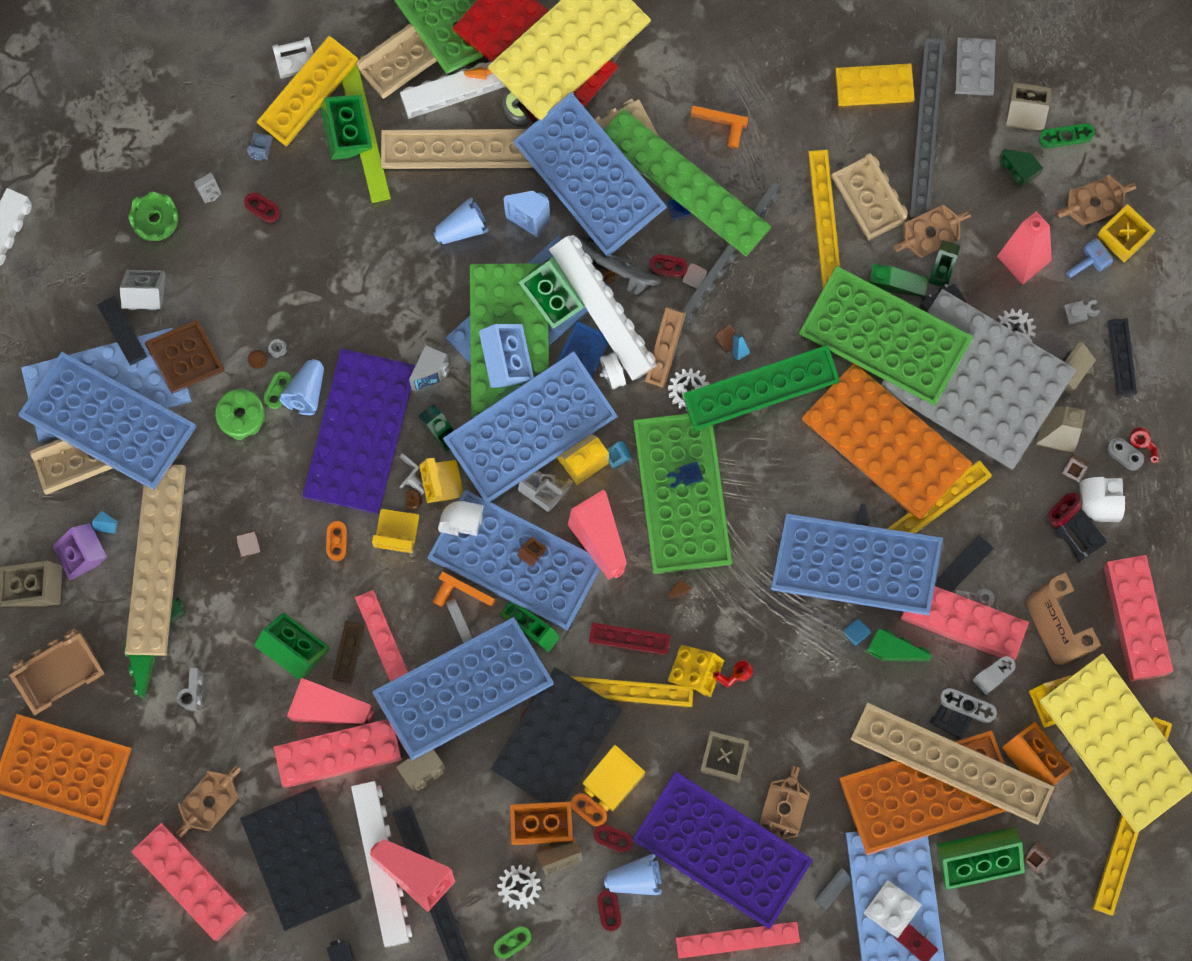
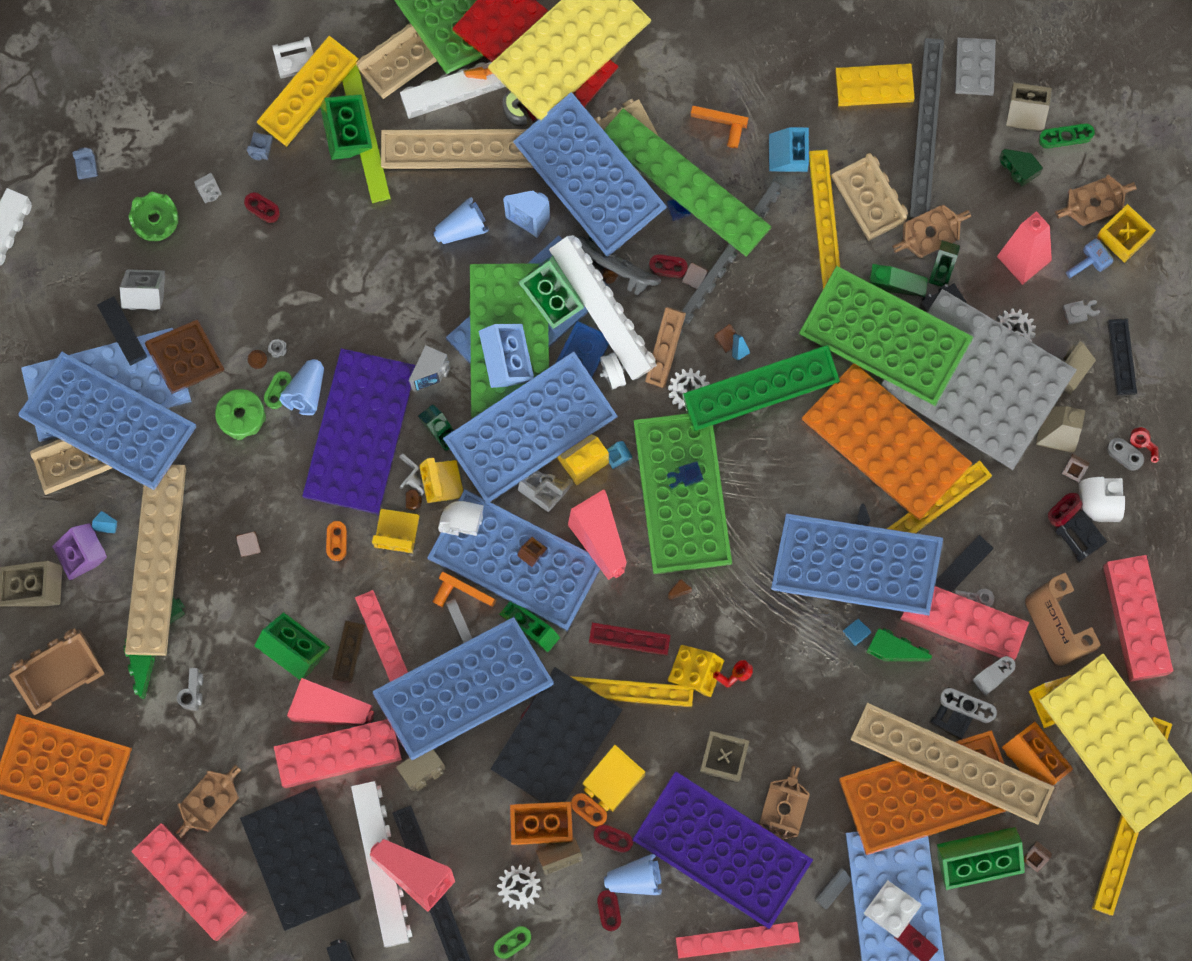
(85, 163): none -> sand blue bracket
(789, 150): none -> dark azure slope

